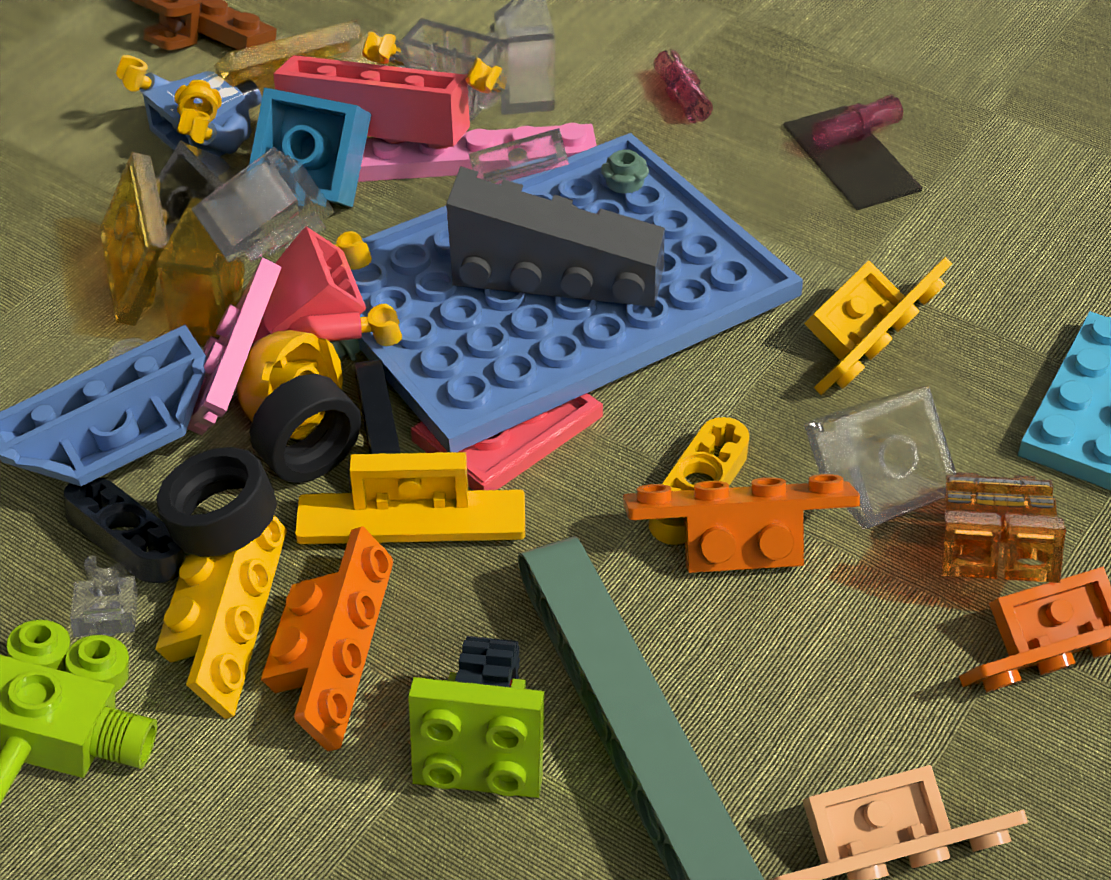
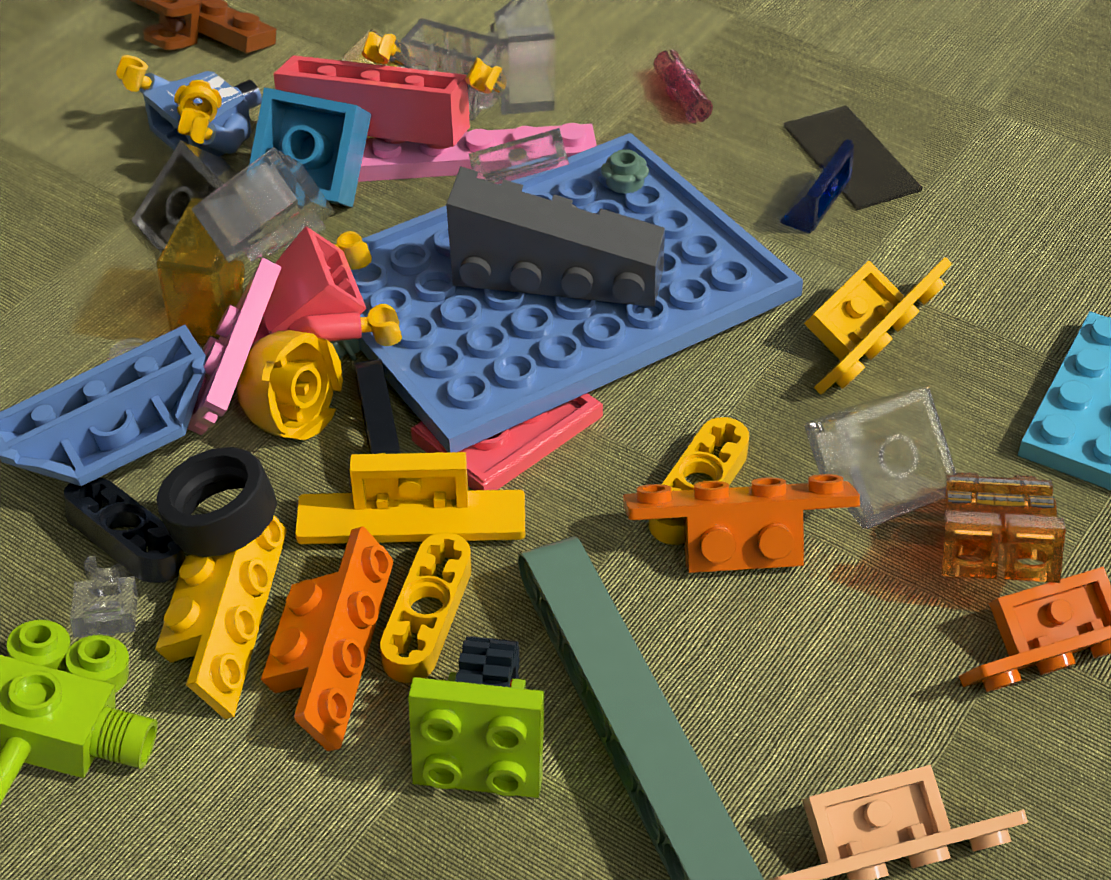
(134, 239): clear yellow plate -> none
(256, 60): clear yellow plate -> none
(290, 407): black tyre -> none
(430, 628): none -> yellow beam
(821, 190): none -> clear blue slope
(857, 122): clear pink pin -> none

